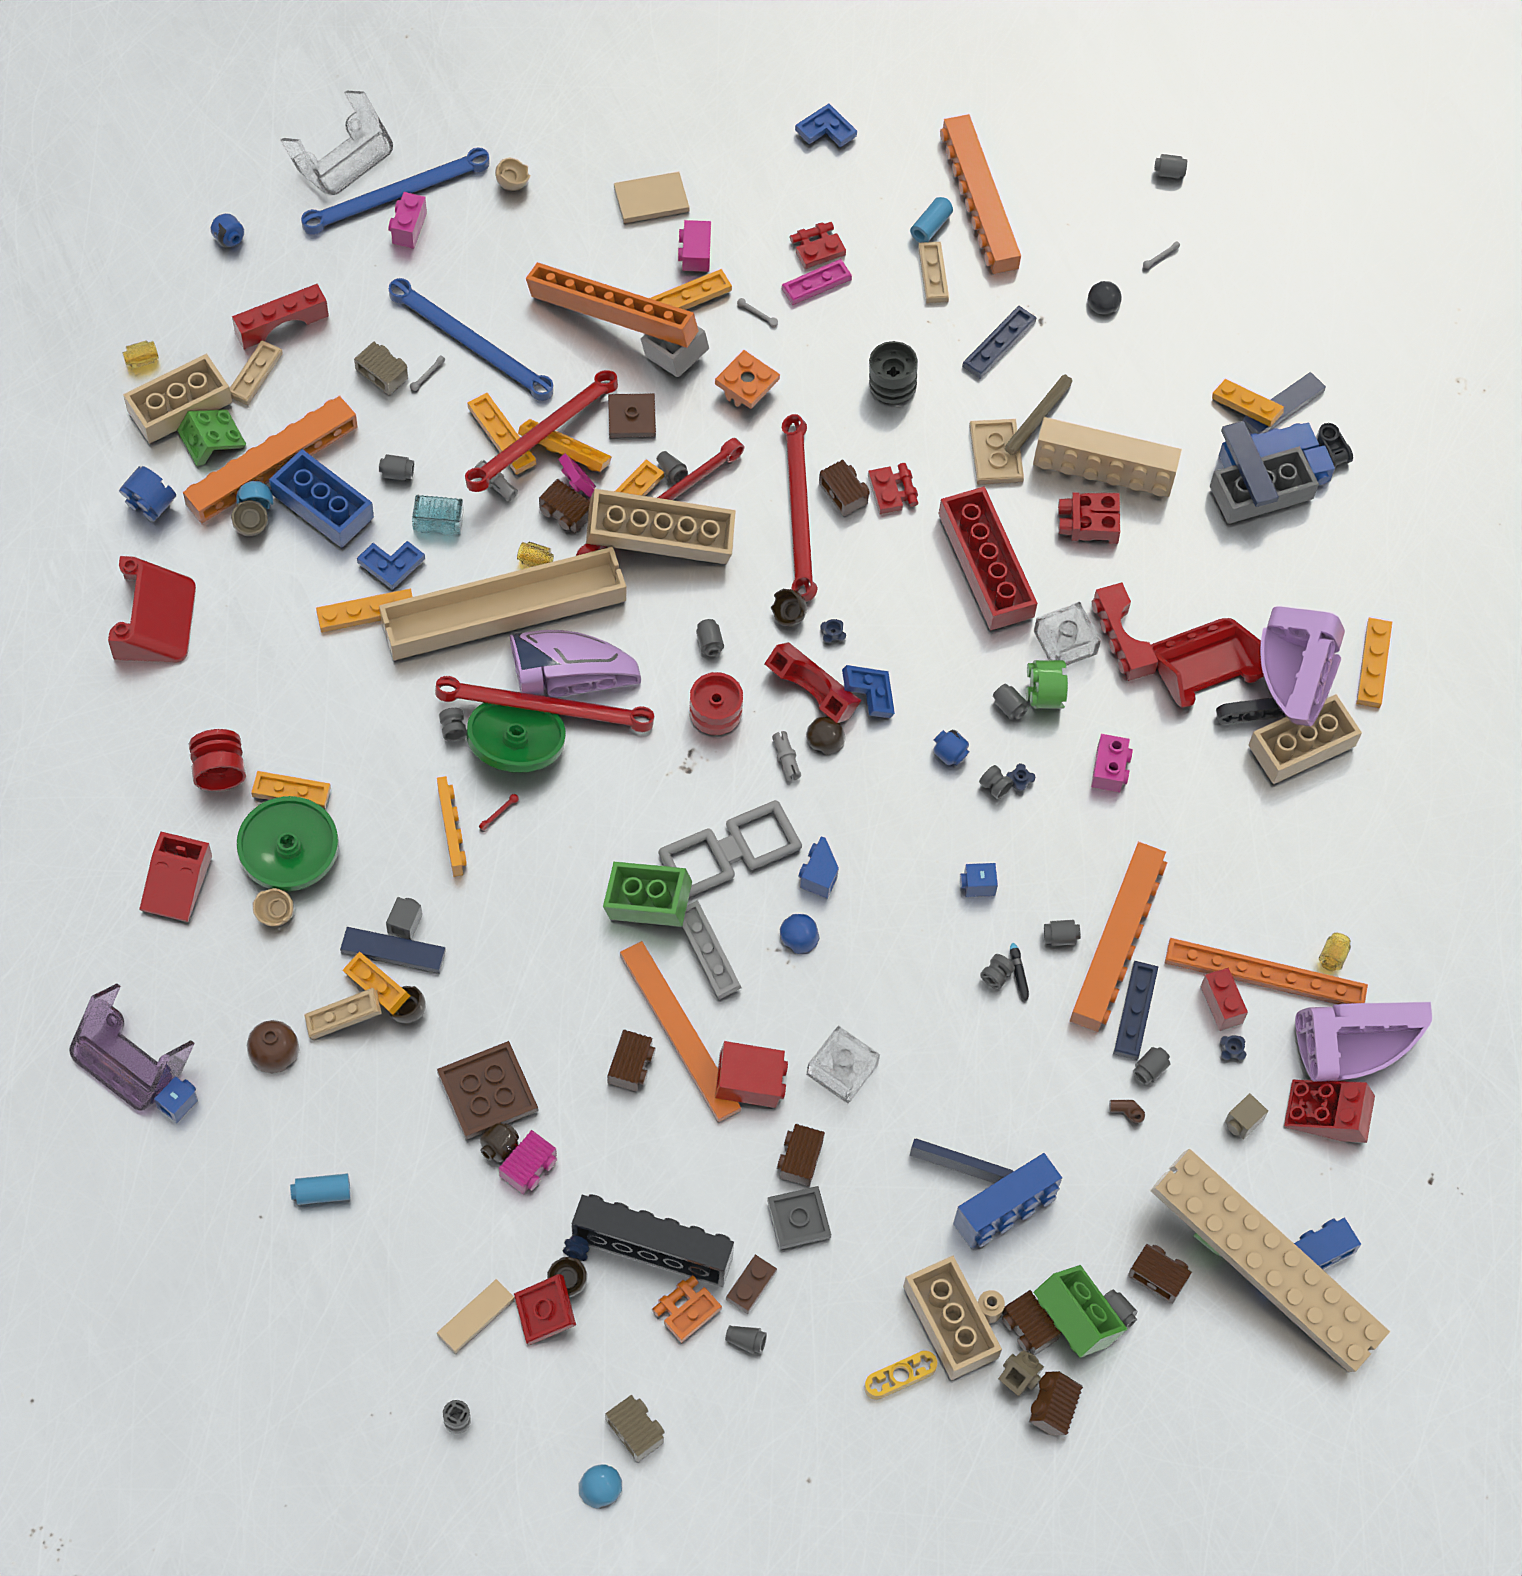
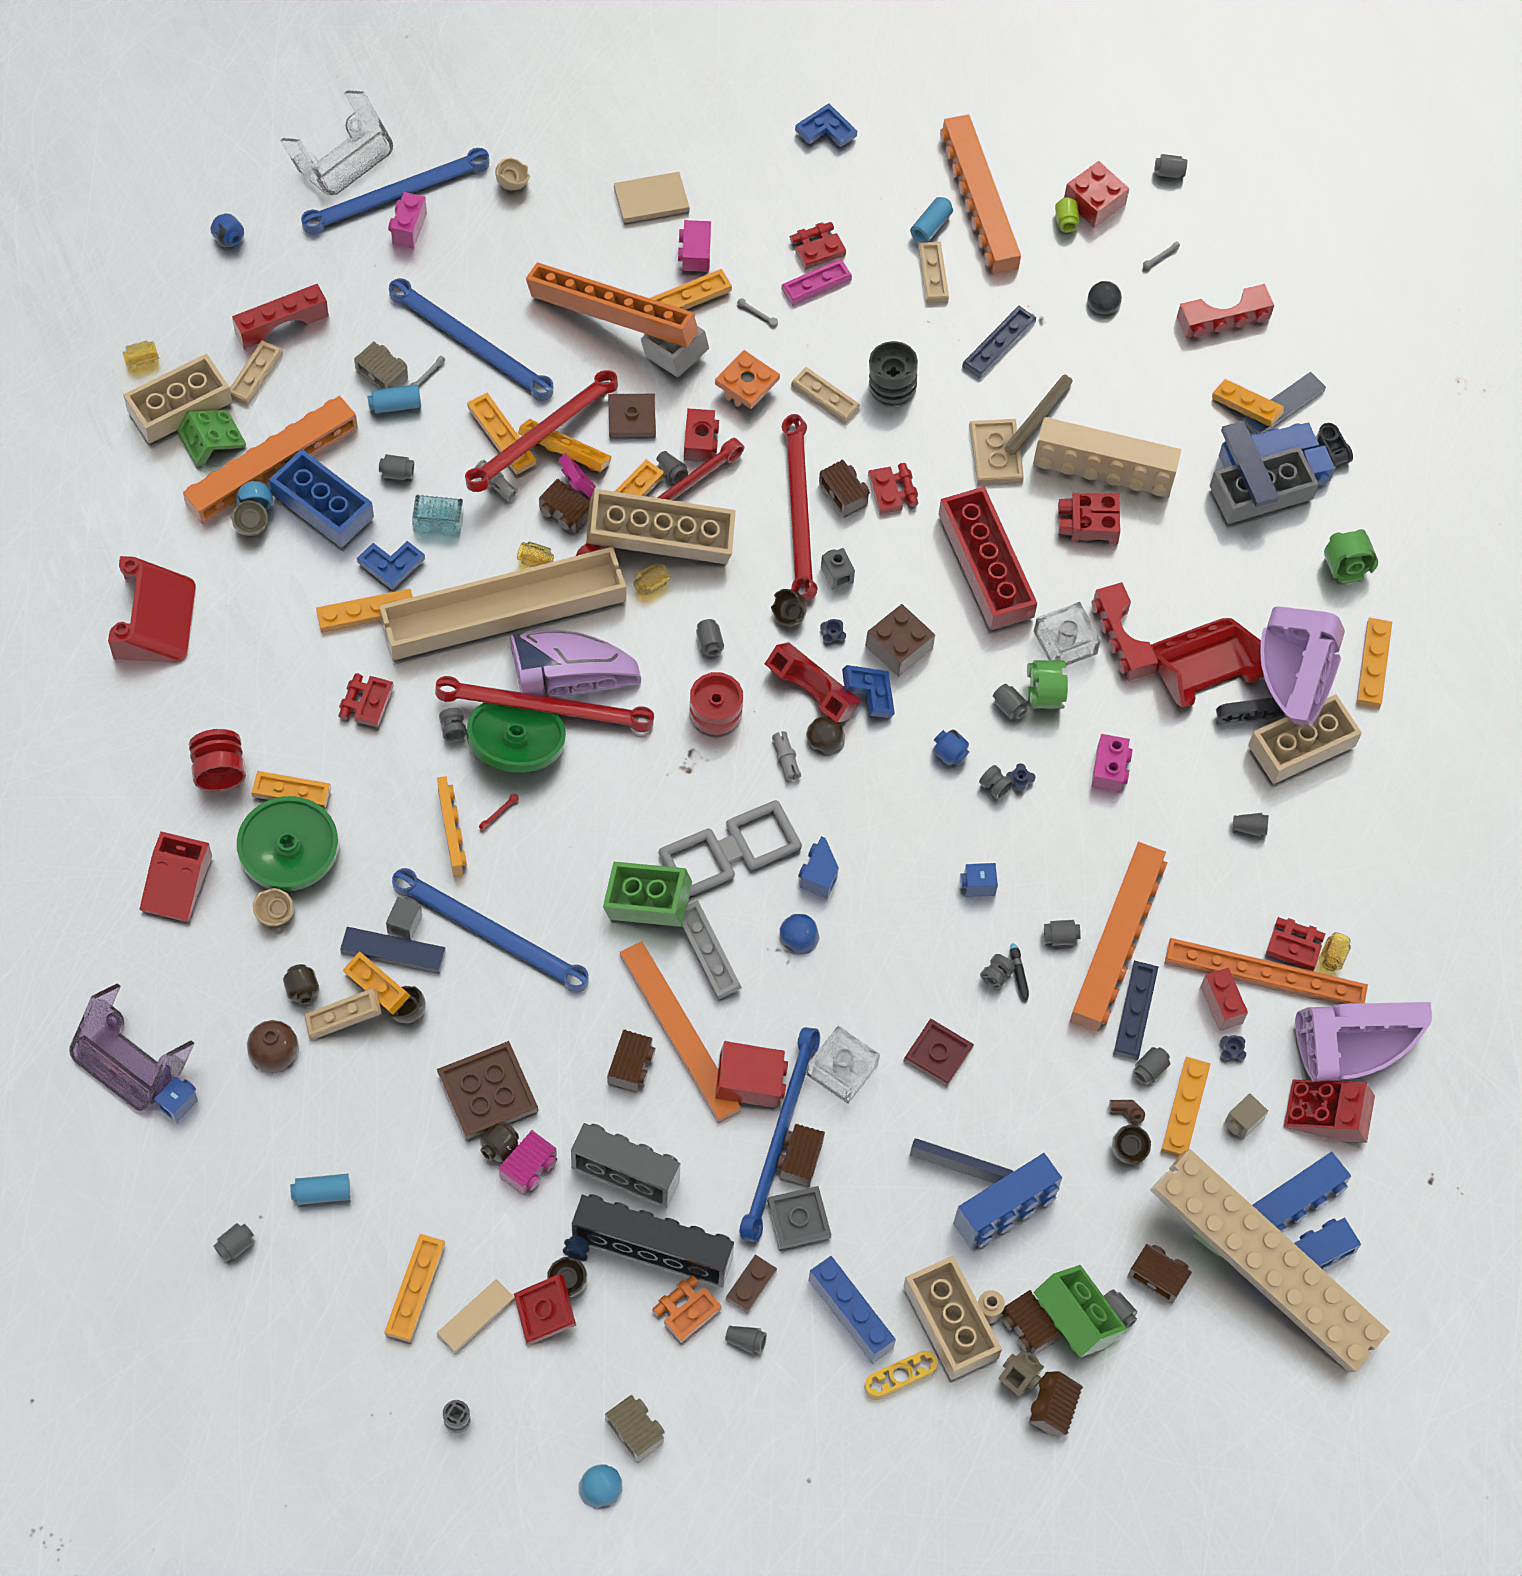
(147, 492): blue brick -> none
(234, 1242): none -> dark grey brick
(301, 984): none -> dark brown head
(372, 703): none -> red plate
(394, 399): none -> dark azure brick
(414, 1288): none -> light orange plate
(490, 930): none -> blue piece
(625, 1164): none -> dark grey brick
(651, 579): none -> clear yellow brick
(700, 423): none -> red brick
(752, 1223): none -> blue piece
(825, 394): none -> tan tile
(837, 568): none -> dark grey brick
(851, 1309): none -> blue brick
(900, 640): none -> reddish brown brick
(938, 1052): none -> dark red tile
(1067, 214): none -> lime brick
(1097, 193): none -> brick
(1131, 1144): none -> dark brown hair
(1185, 1106): none -> light orange plate
(1200, 318): none -> arch
(1251, 823): none -> dark grey cone
(1295, 949): none -> red plate
(1304, 1192): none -> blue brick
(1350, 556): none -> bright green brick

